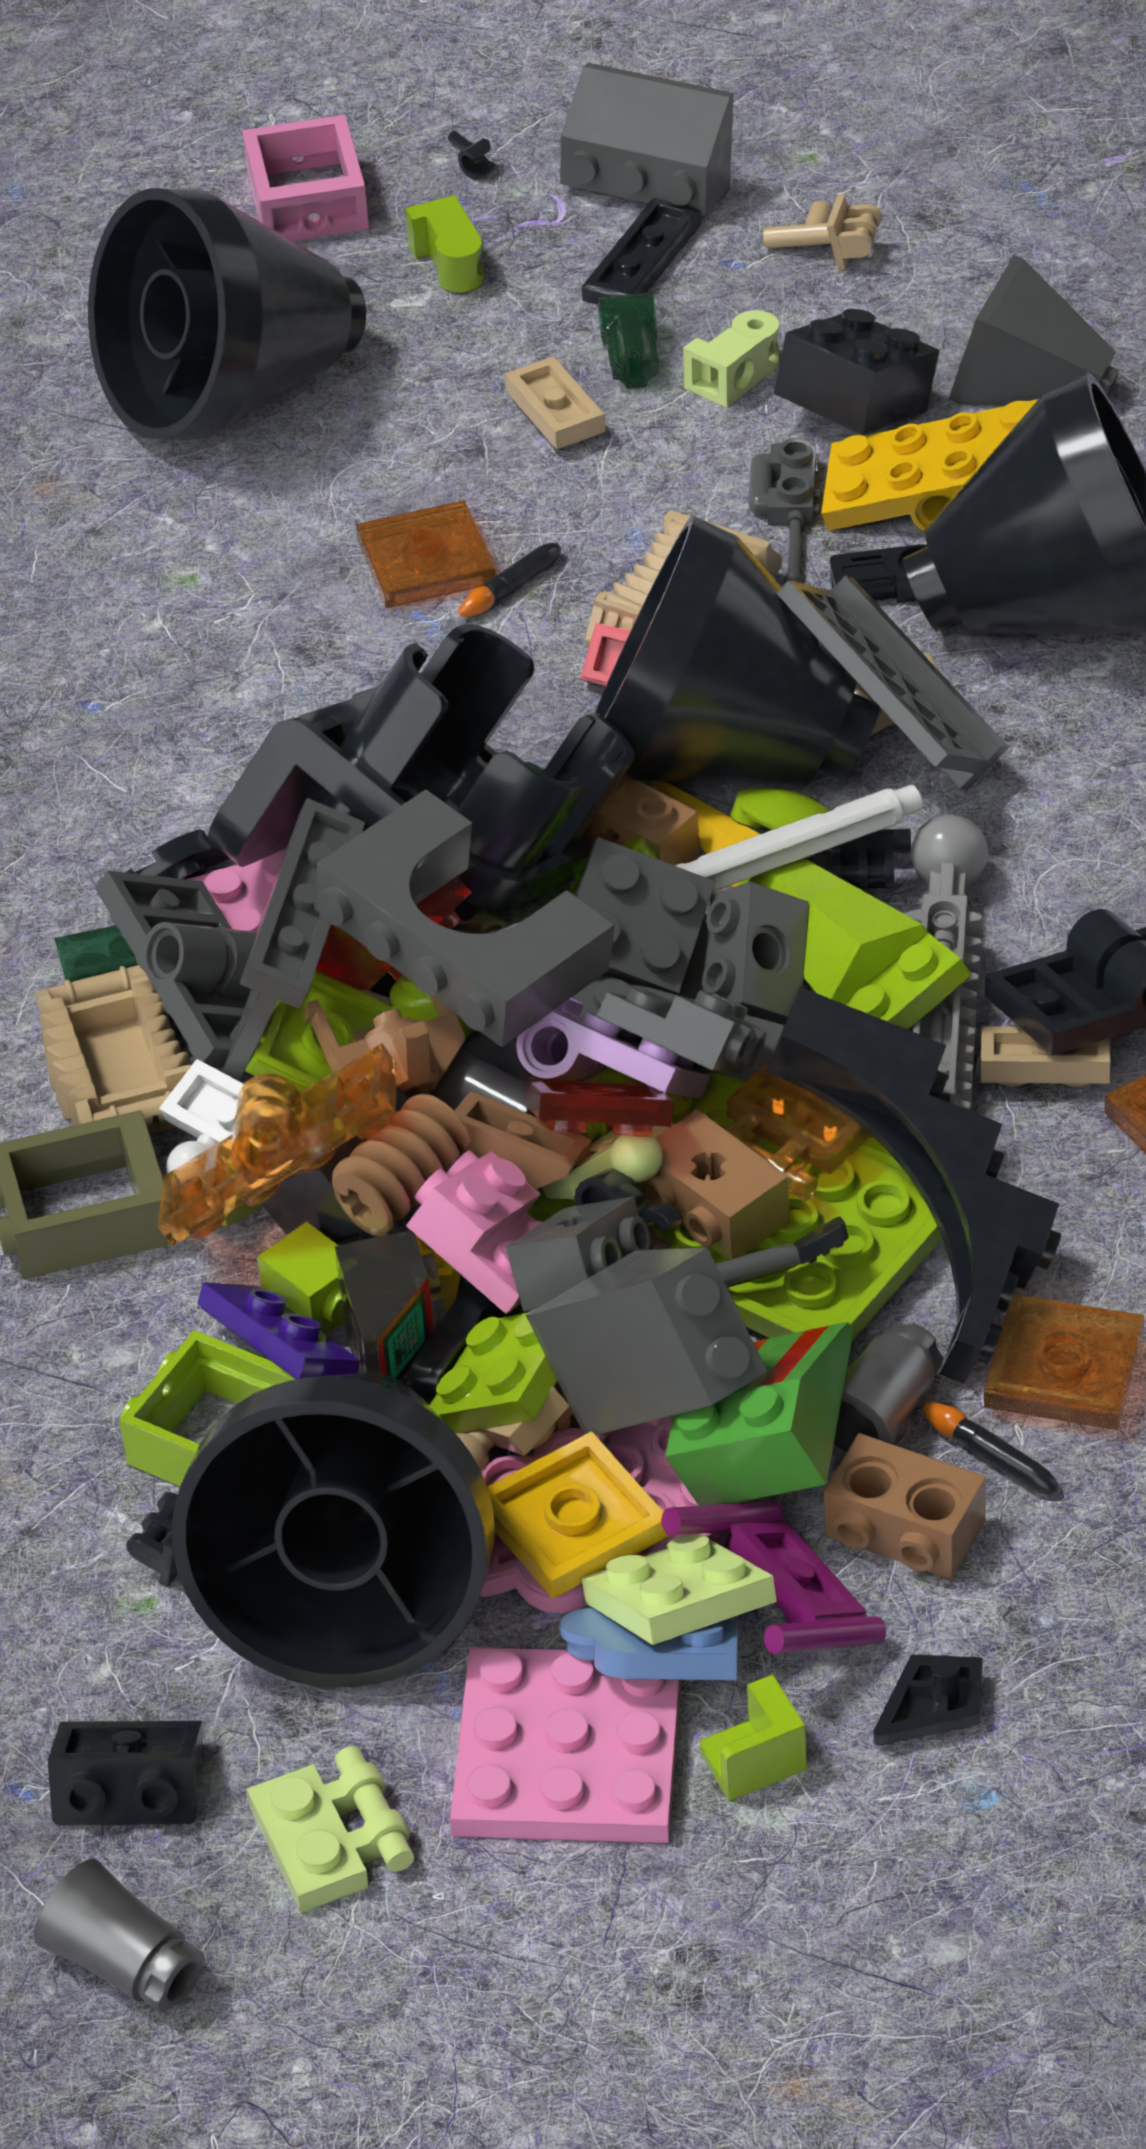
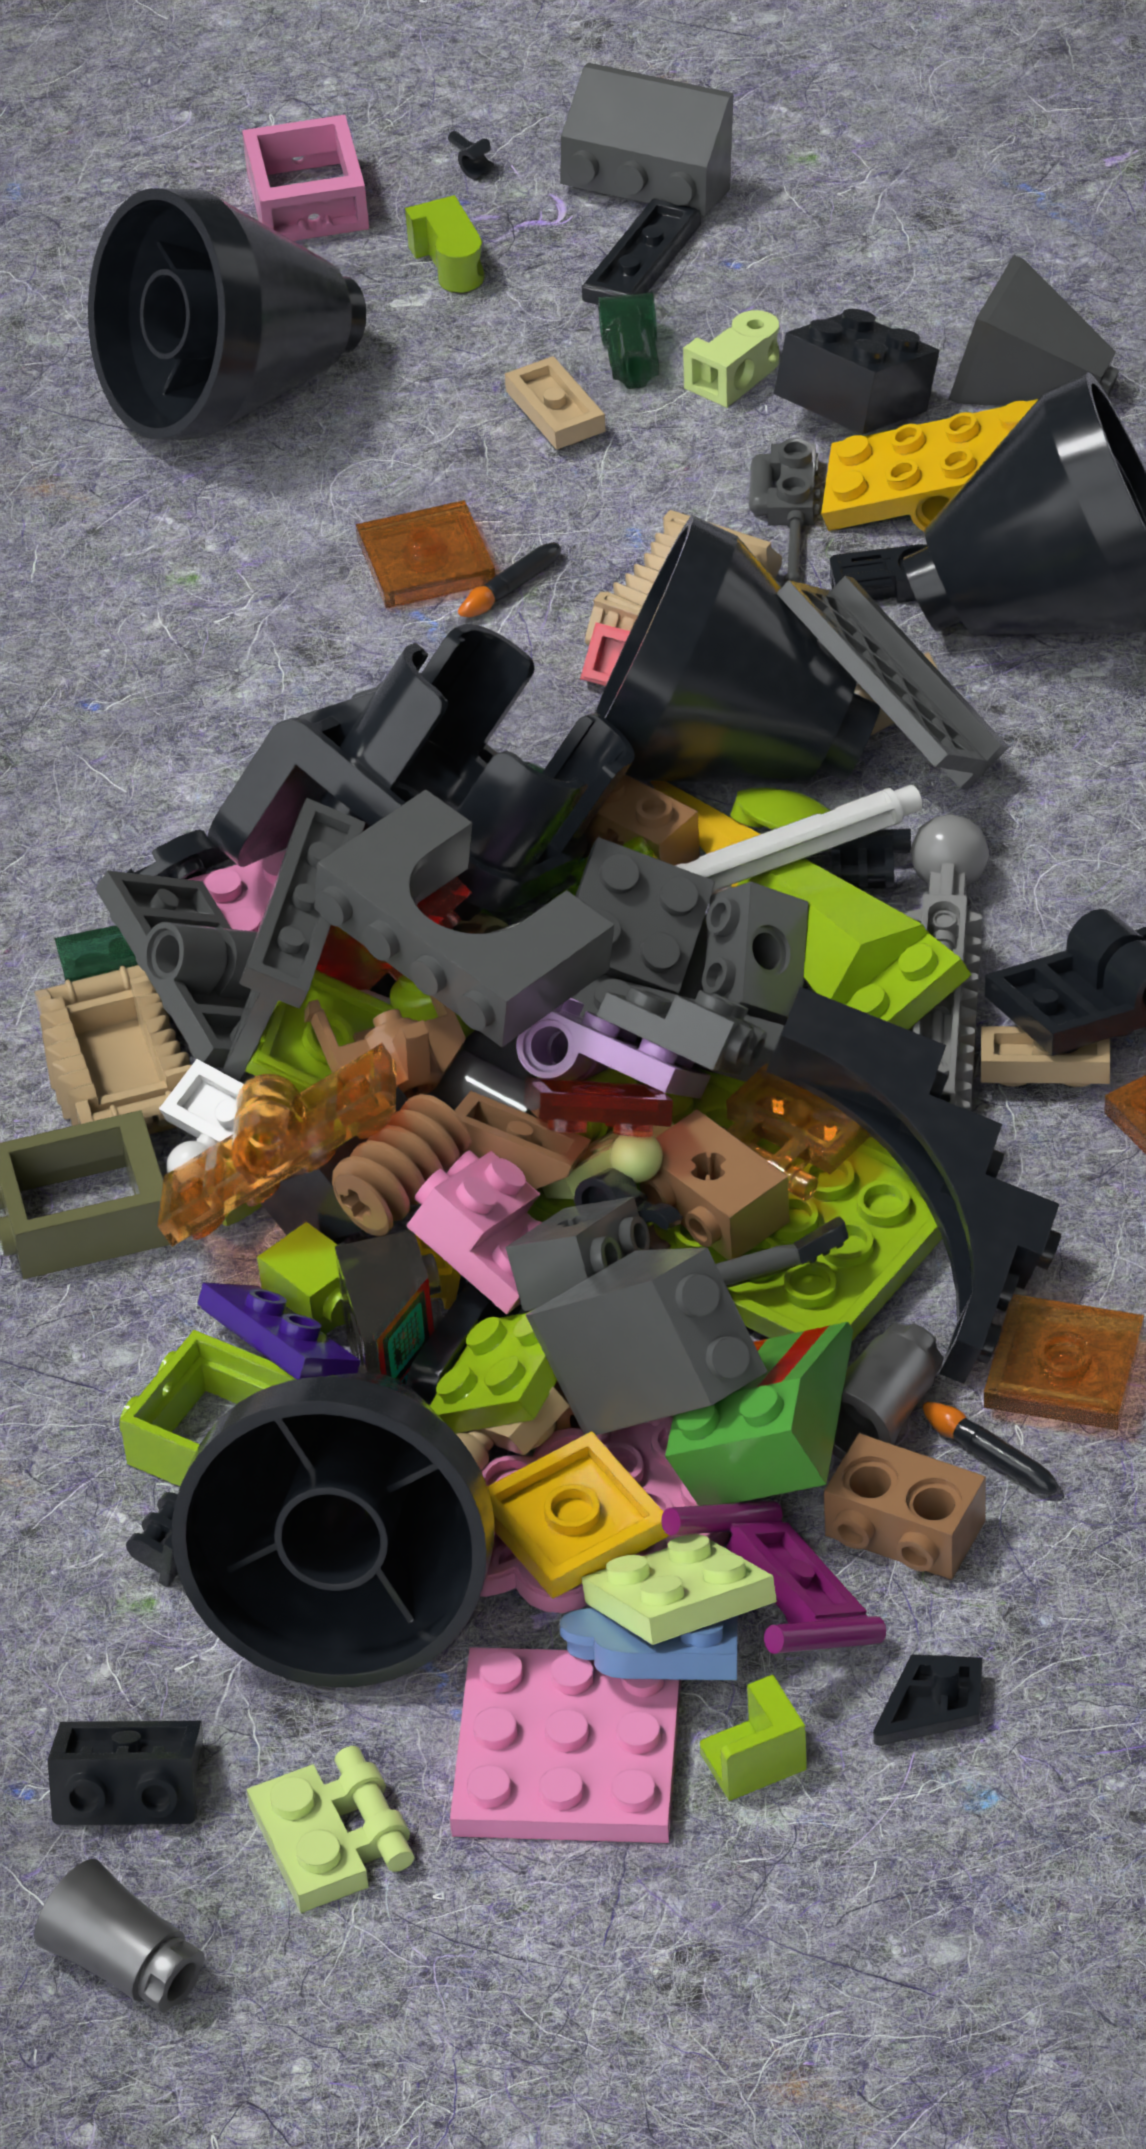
(845, 227): tan arm -> none

